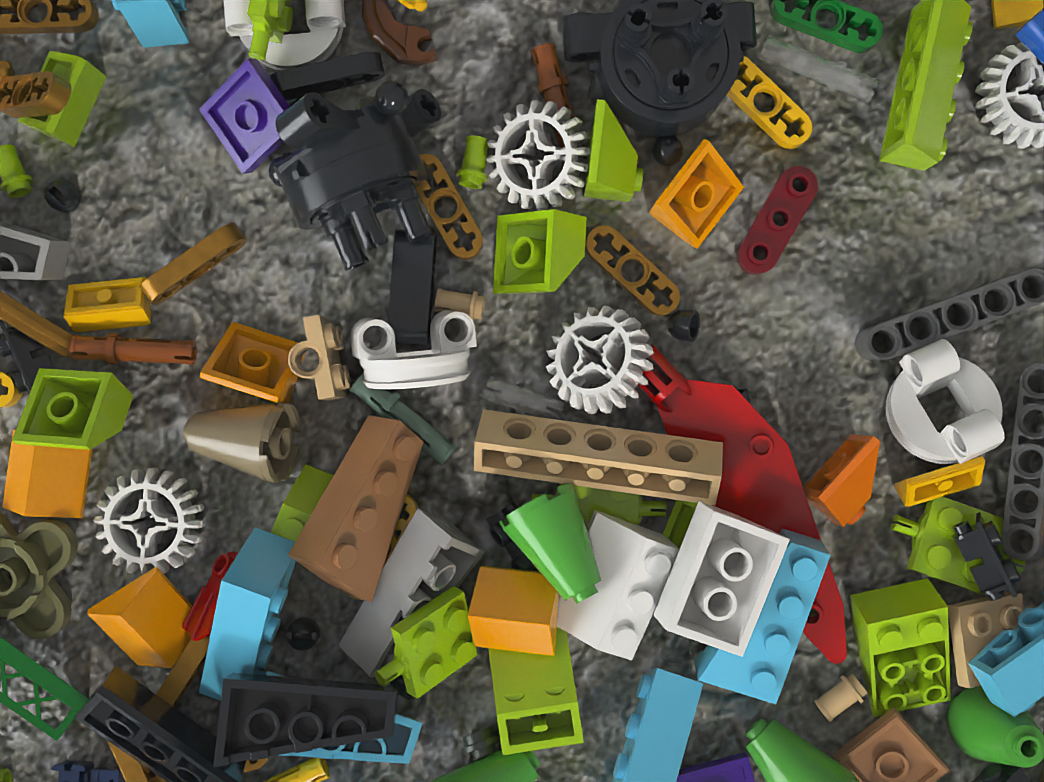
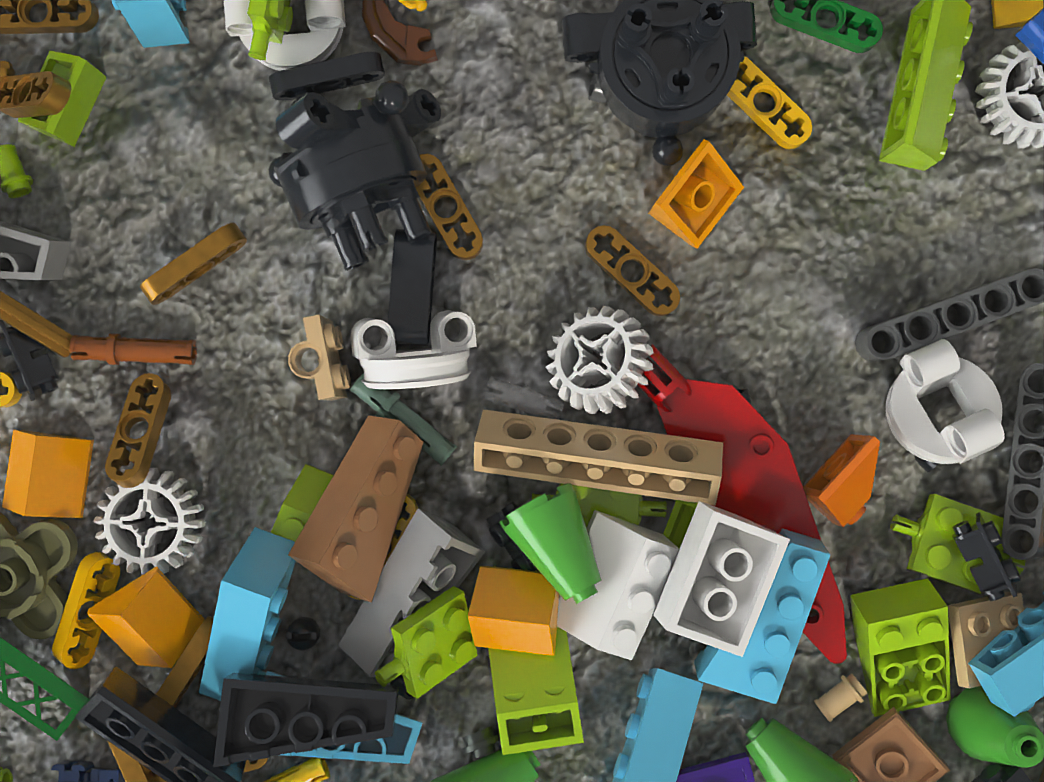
(66, 188): black hinge -> none
(73, 409): lime slope -> none
(79, 595): none -> yellow beam
(107, 305): yellow slope -> none
(132, 413): none -> pearl gold beam
(201, 616): red piece -> none
(246, 114): plate -> none
(248, 438): dark tan cone -> none
(252, 363): light orange slope -> none
(470, 304): tan pin -> none
(474, 162): lime pin -> none
(537, 250): lime slope -> none
(540, 172): white gear -> none
(552, 82): dark orange pin -> none
(612, 159): lime slope -> none
(685, 325): black hinge -> none
(765, 232): dark red plate -> none
(819, 69): clear pin -> none
(941, 482): yellow slope -> none

